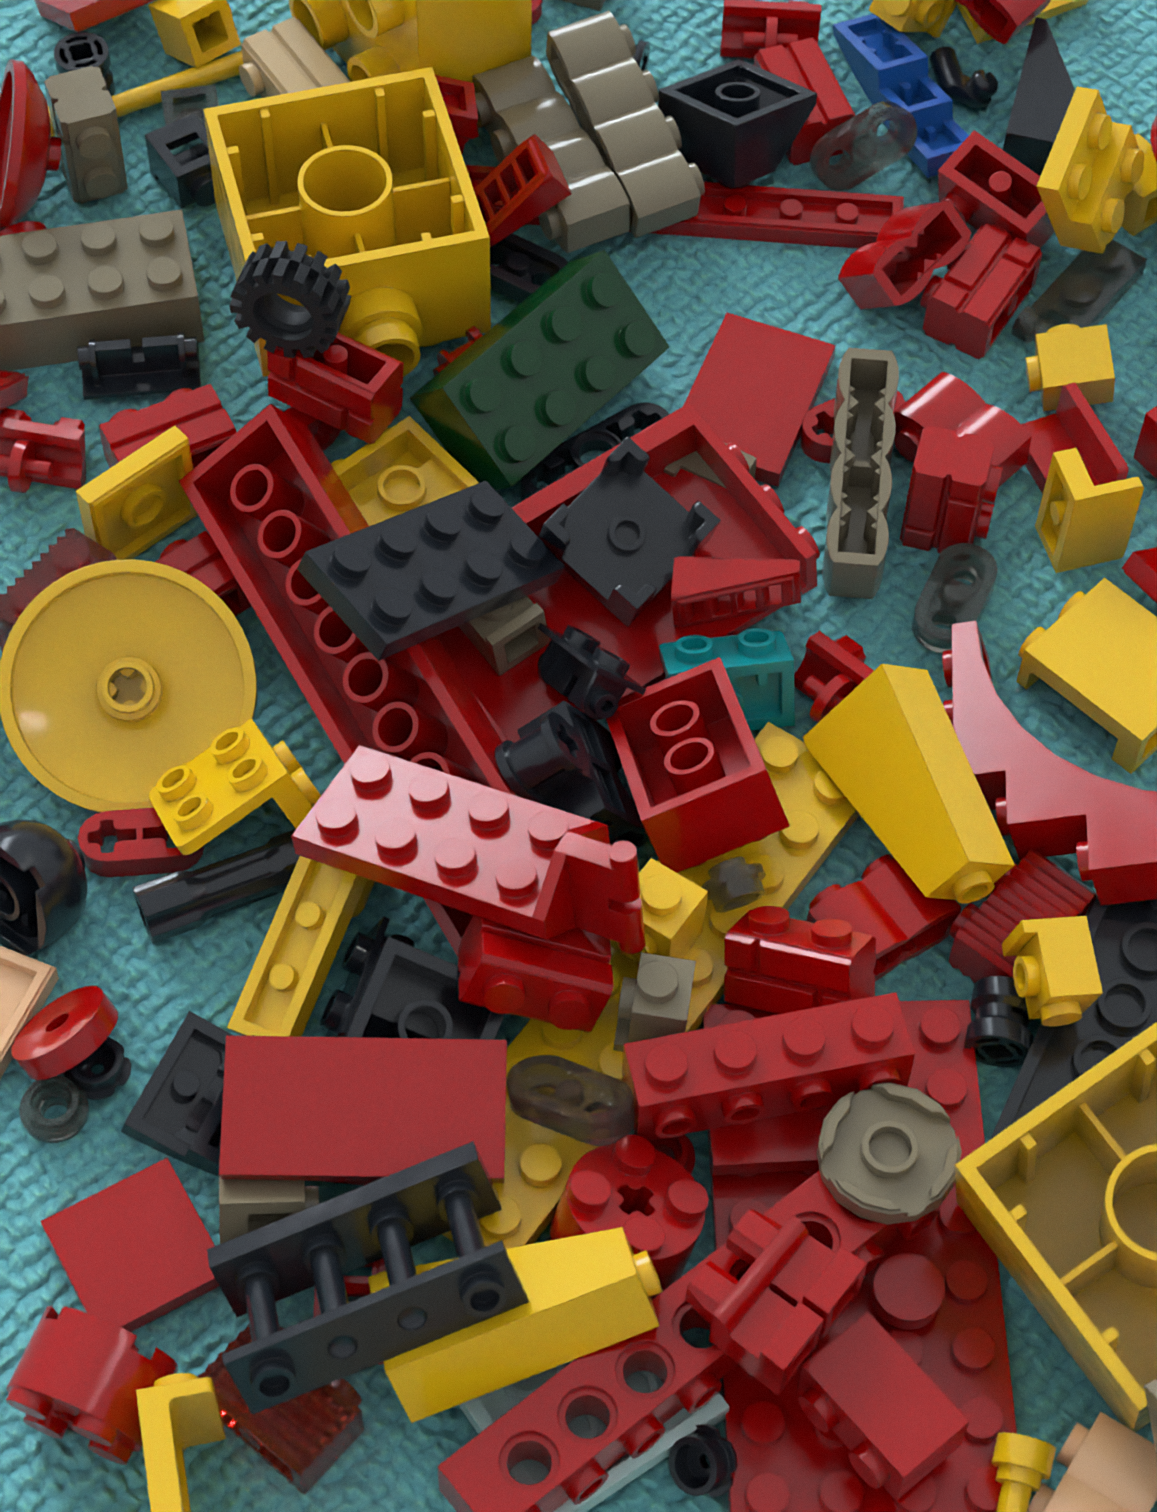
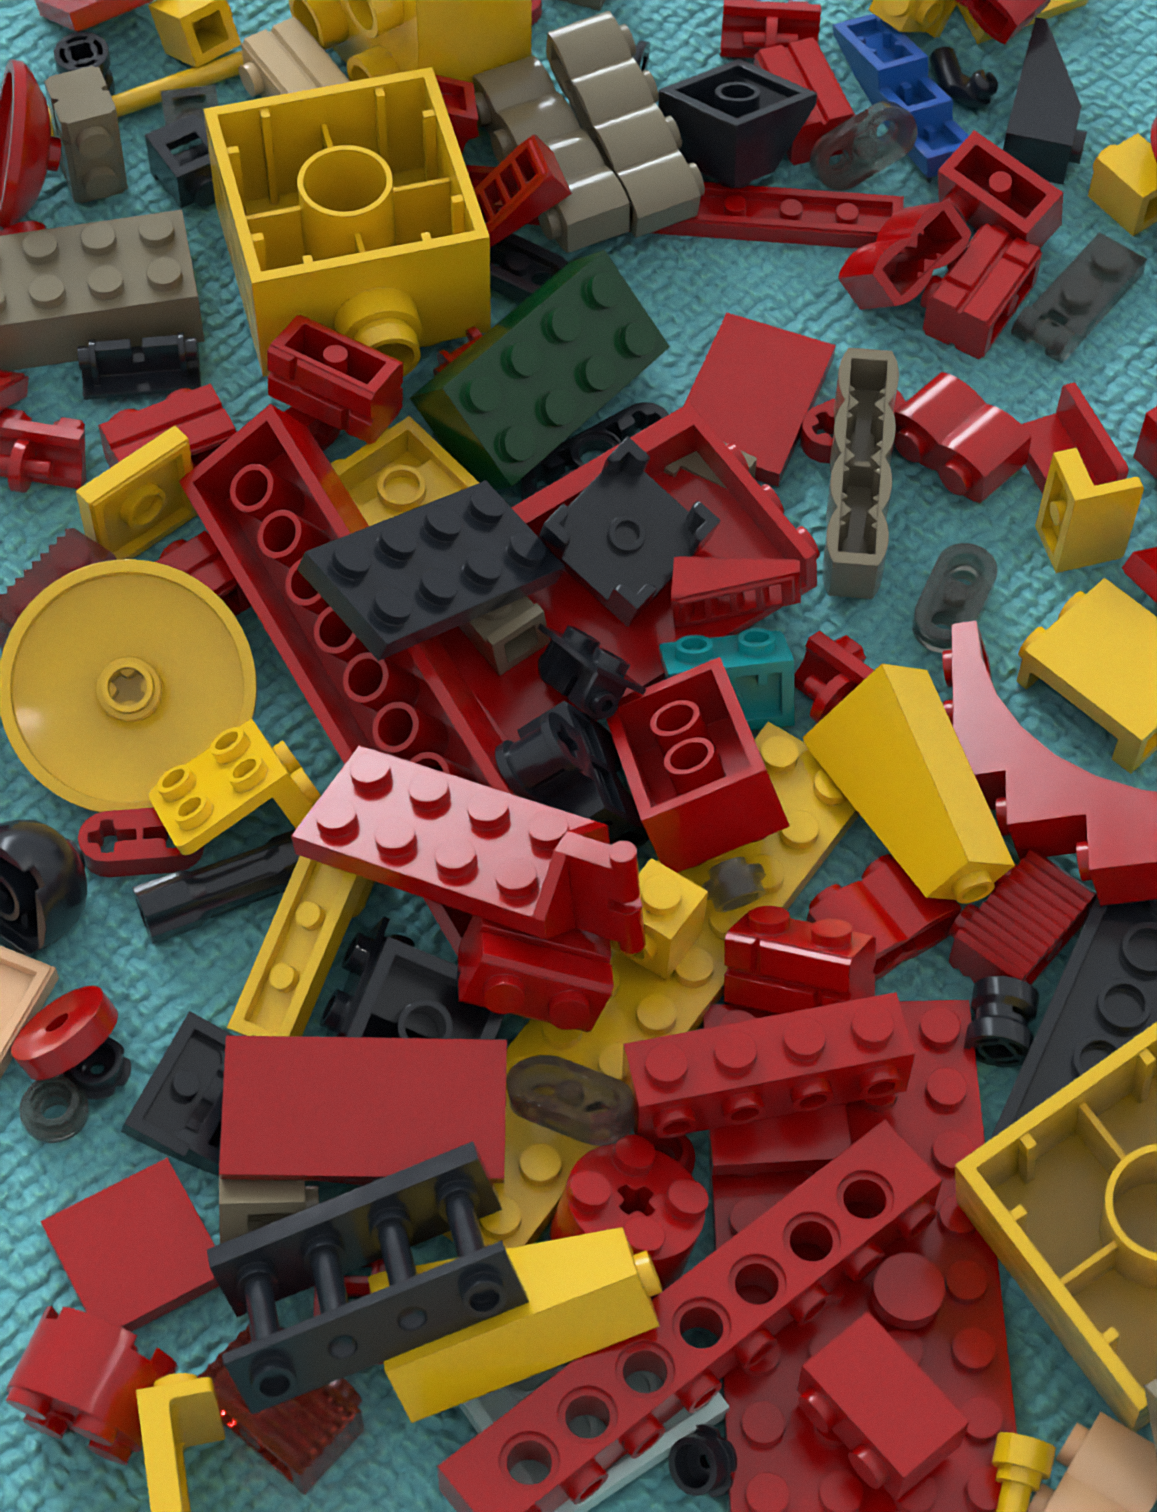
(301, 278): black tyre -> none
(656, 1000): dark tan brick -> none
(781, 1302): red hips -> none
(888, 1153): dark tan tile -> none
(949, 489): red brick -> none
(1054, 968): yellow brick -> none
(1069, 356): yellow brick -> none
(1089, 174): yellow plate -> none

